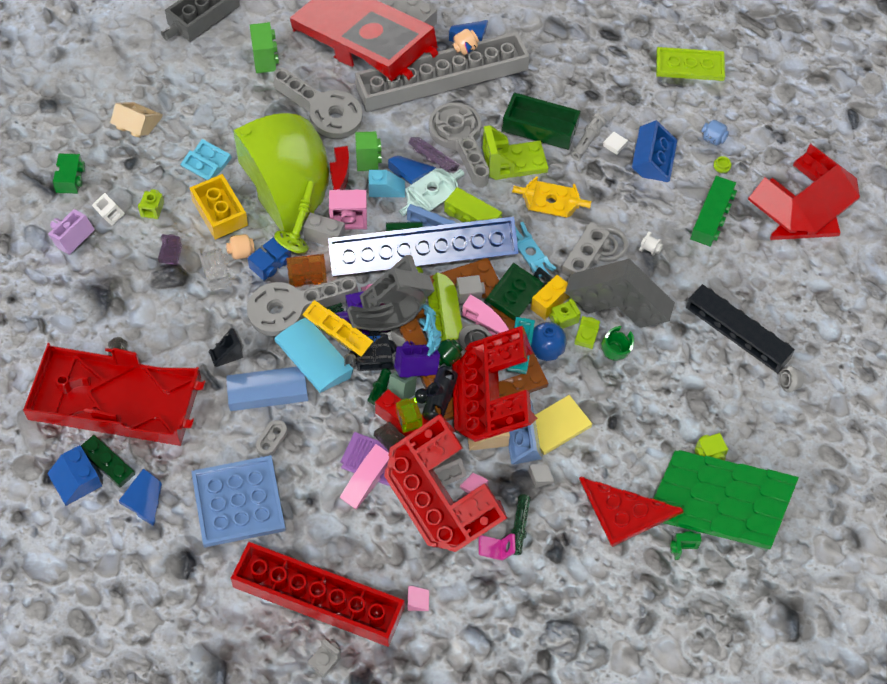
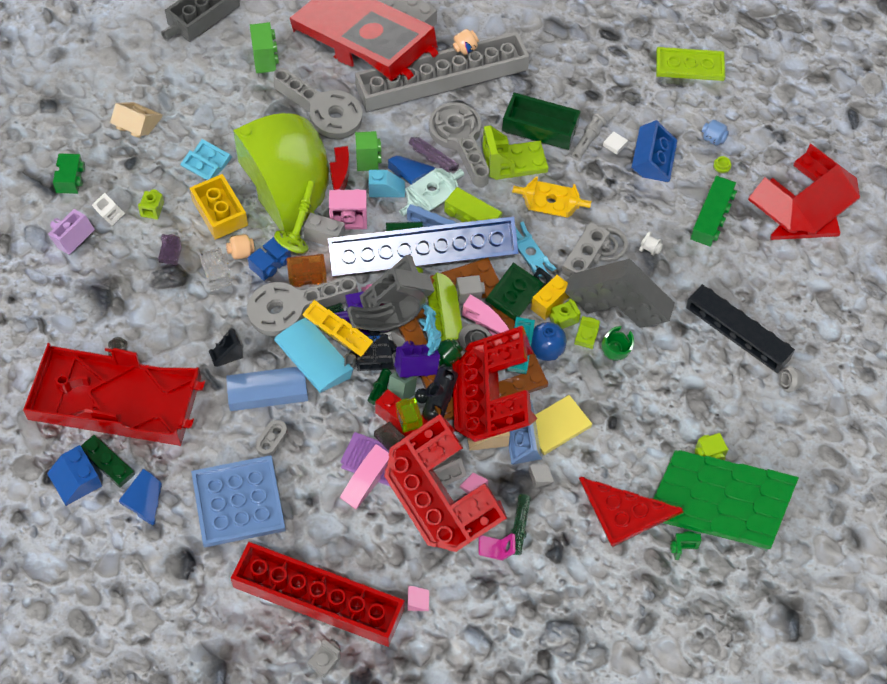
(478, 27): blue slope -> none

